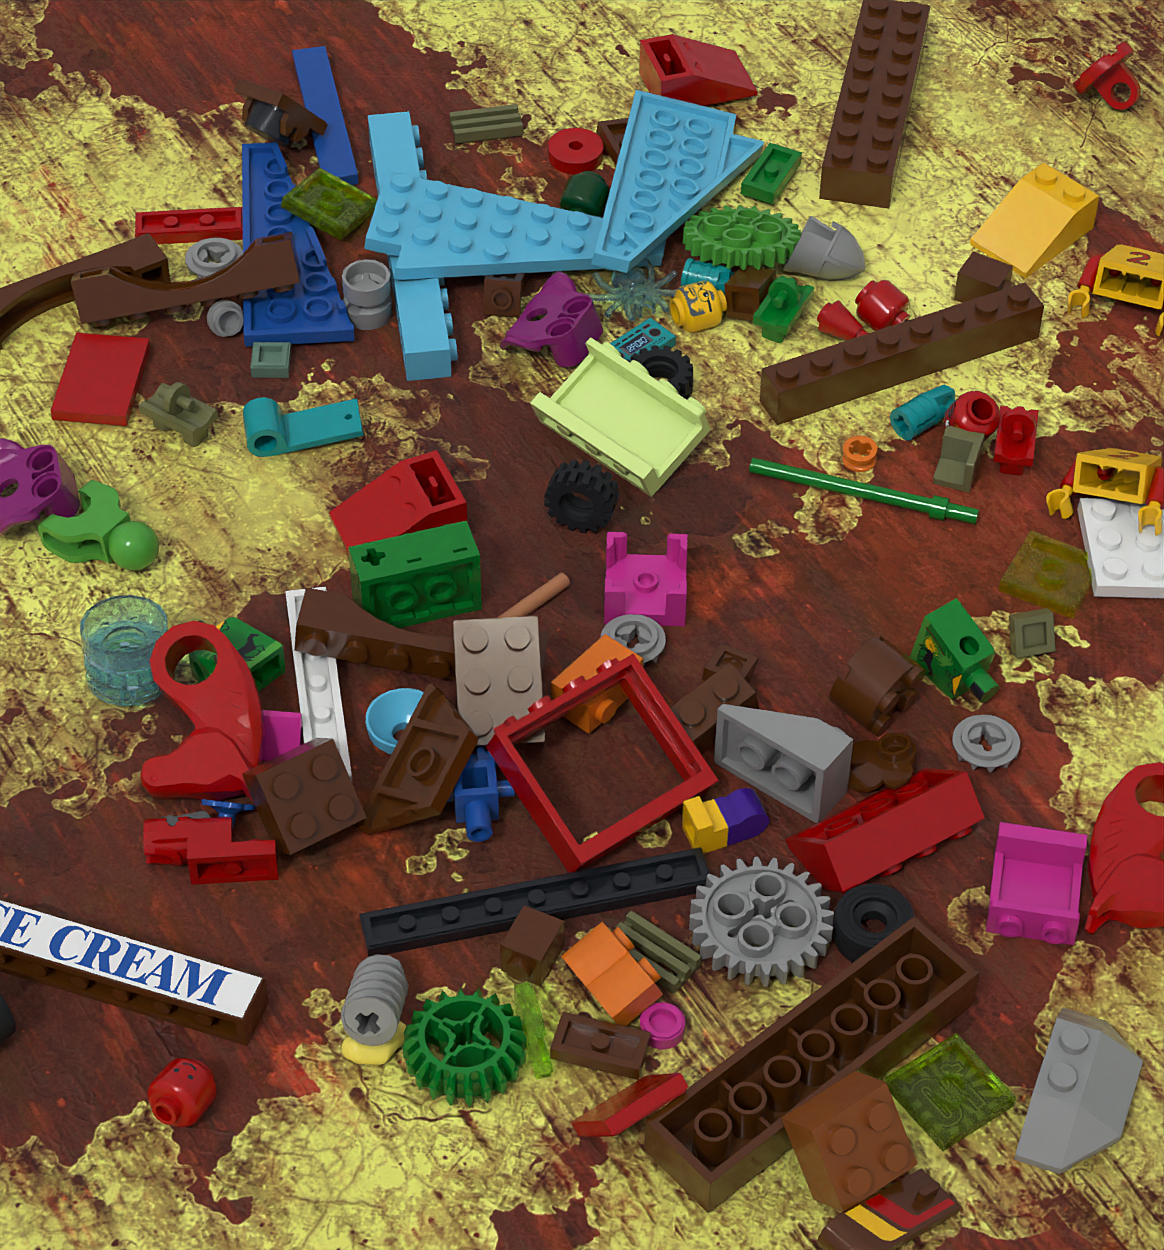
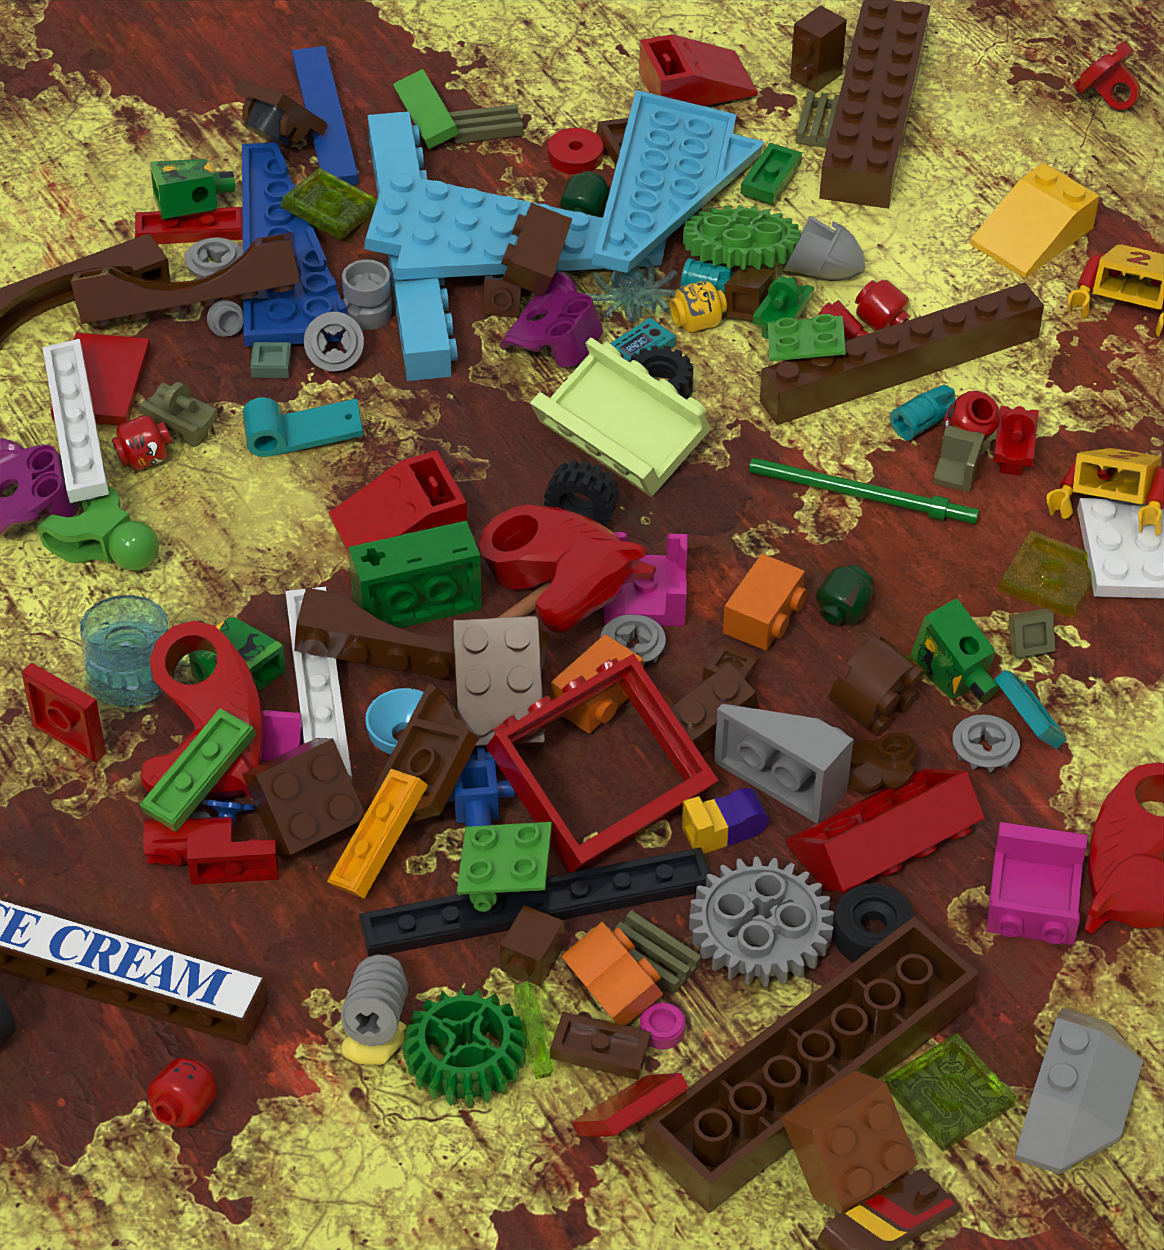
(64, 712): none -> red tile
(75, 421): none -> white plate
(141, 443): none -> red head
(188, 186): none -> green torso
(197, 770): none -> bright green tile
(332, 324): none -> light grey gear
(377, 833): none -> light orange tile
(426, 109): none -> bright green tile
(503, 861): none -> bright green hinge
(536, 248): none -> reddish brown brick
(562, 546): none -> red animal
(764, 602): none -> orange brick
(806, 337): none -> bright green hinge
(818, 49): none -> reddish brown brick
(821, 103): none -> olive tile
(845, 595): none -> dark green head
(863, 446): orange bush -> none
(981, 277): reddish brown brick -> none
(1031, 709): none -> teal tile

